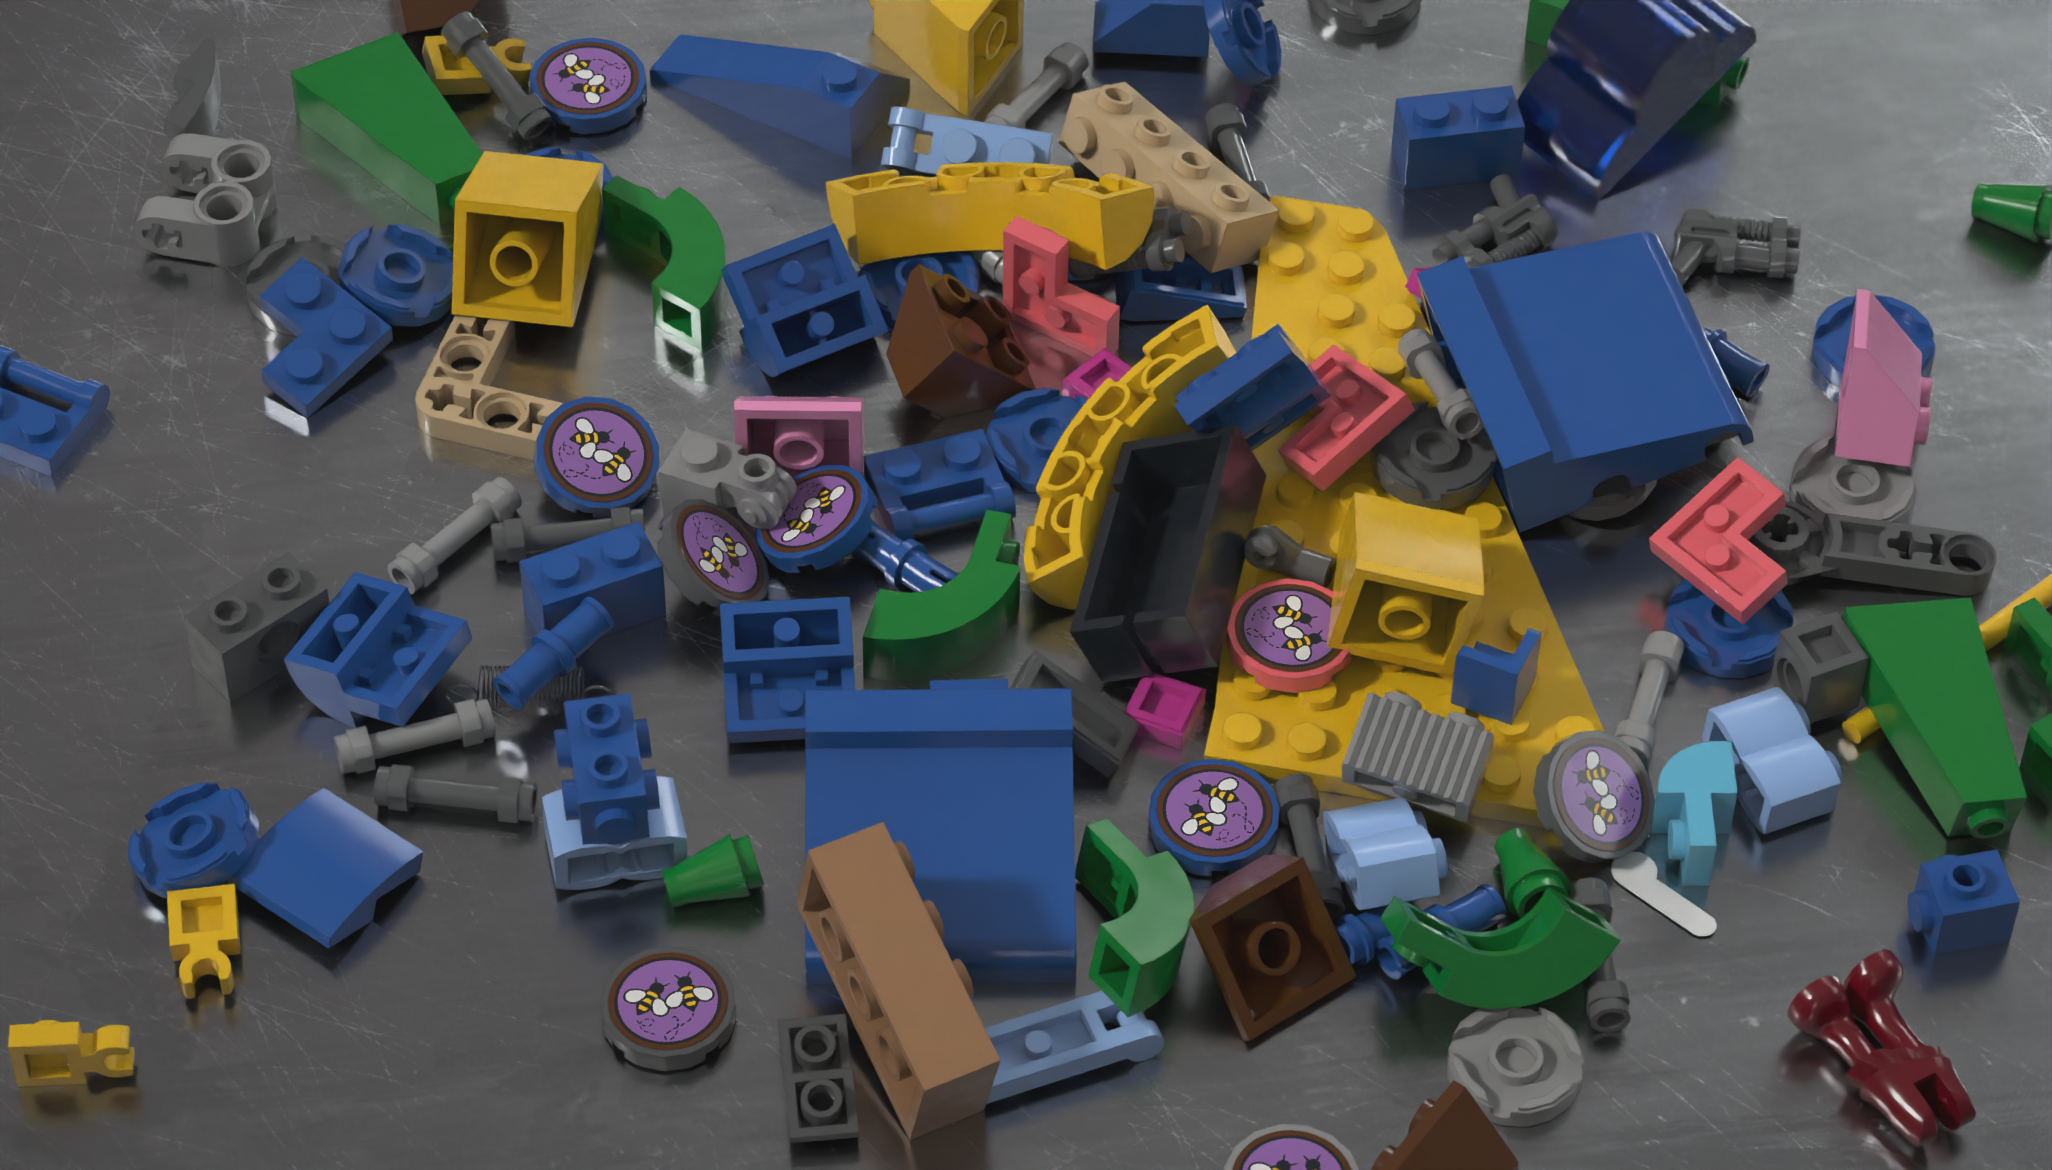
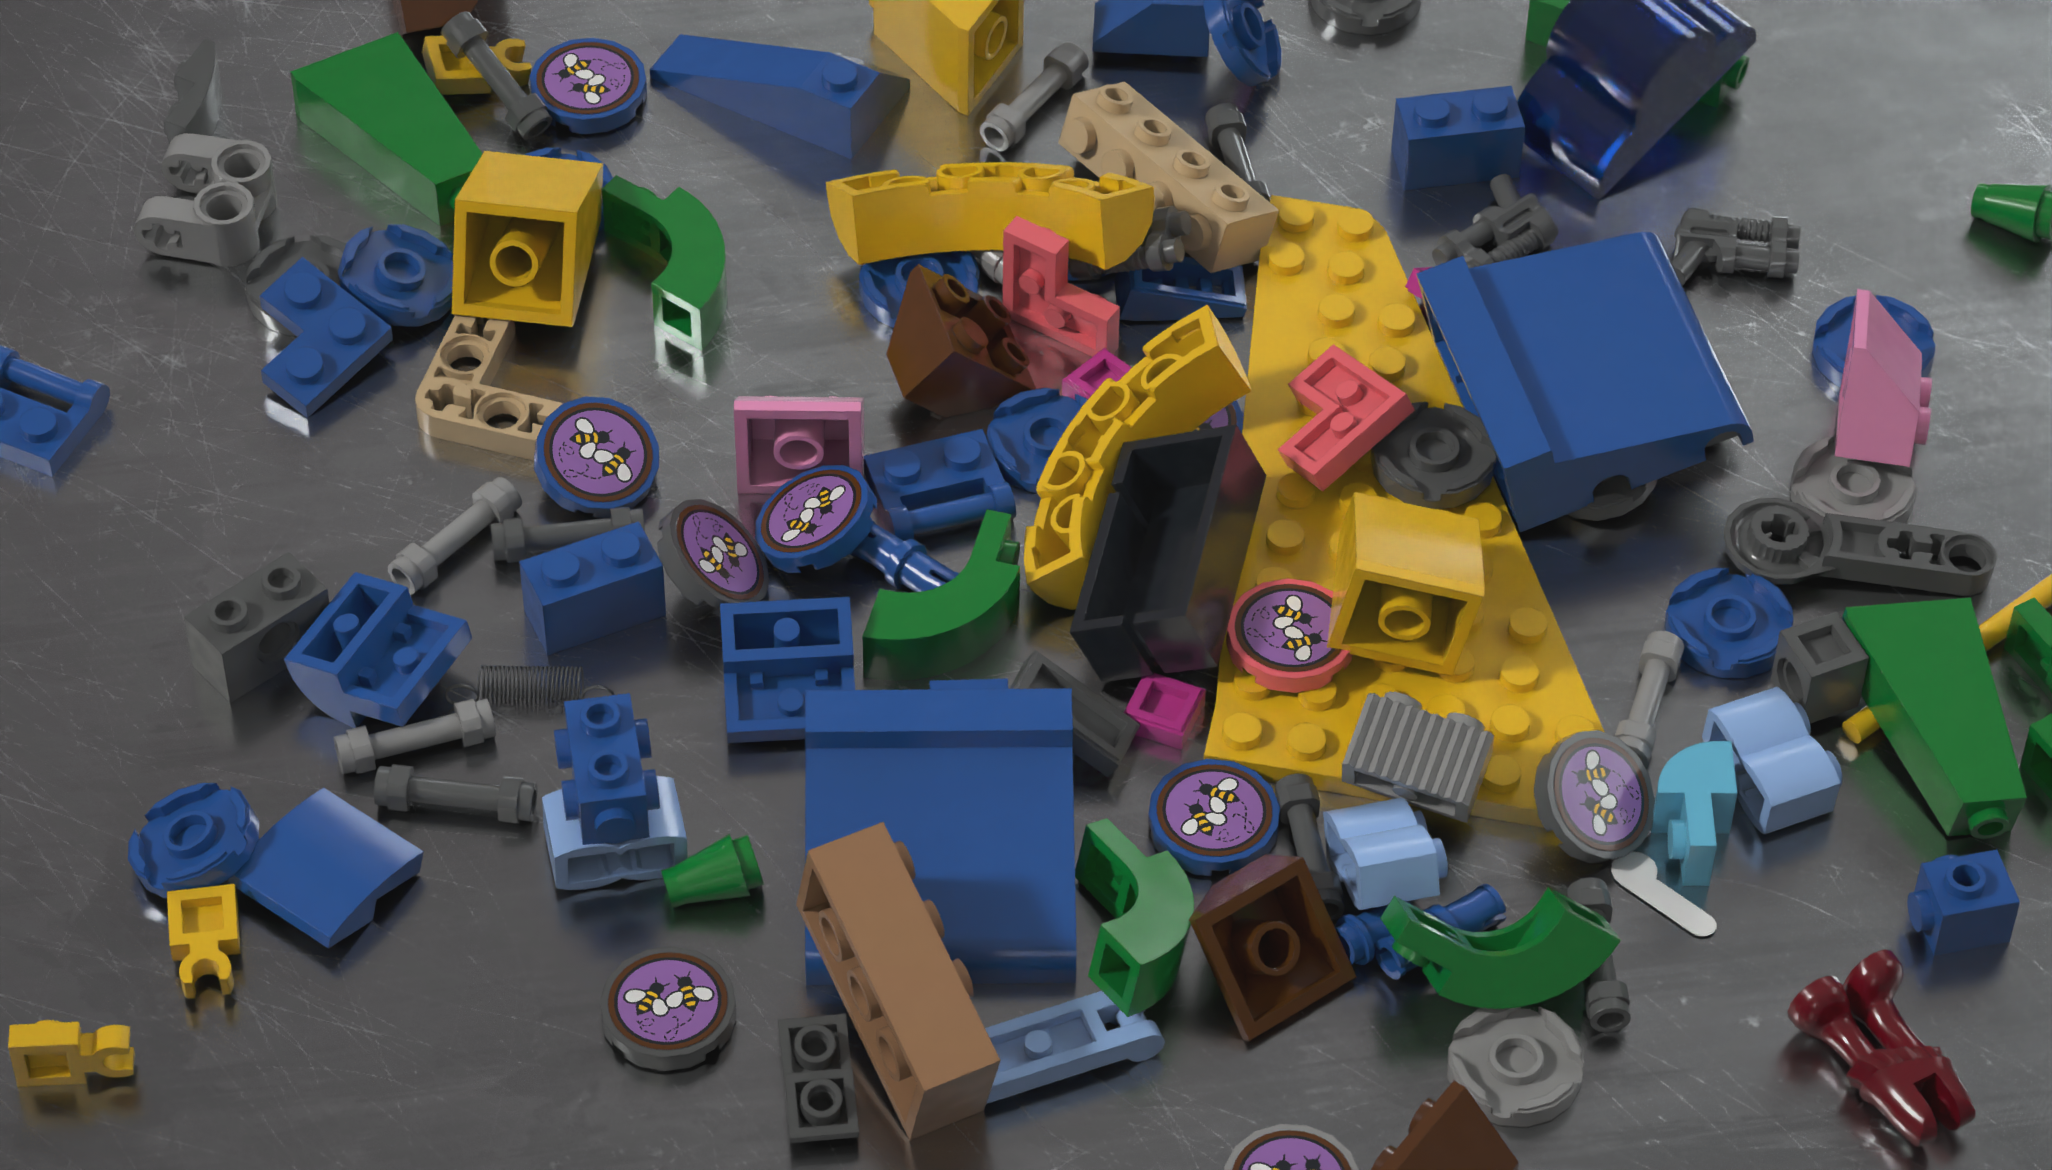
(553, 653): blue pin -> none
(724, 476): light grey brick -> none
(802, 302): blue brick -> none
(959, 142): light blue plate -> none
(1256, 389): blue brick -> none
(1276, 551): dark grey arm -> none
(1425, 360): light grey bar -> none
(1495, 680): blue panel -> none
(1526, 871): green cone -> none
(1711, 543): coral plate -> none
(1741, 368): blue pin -> none

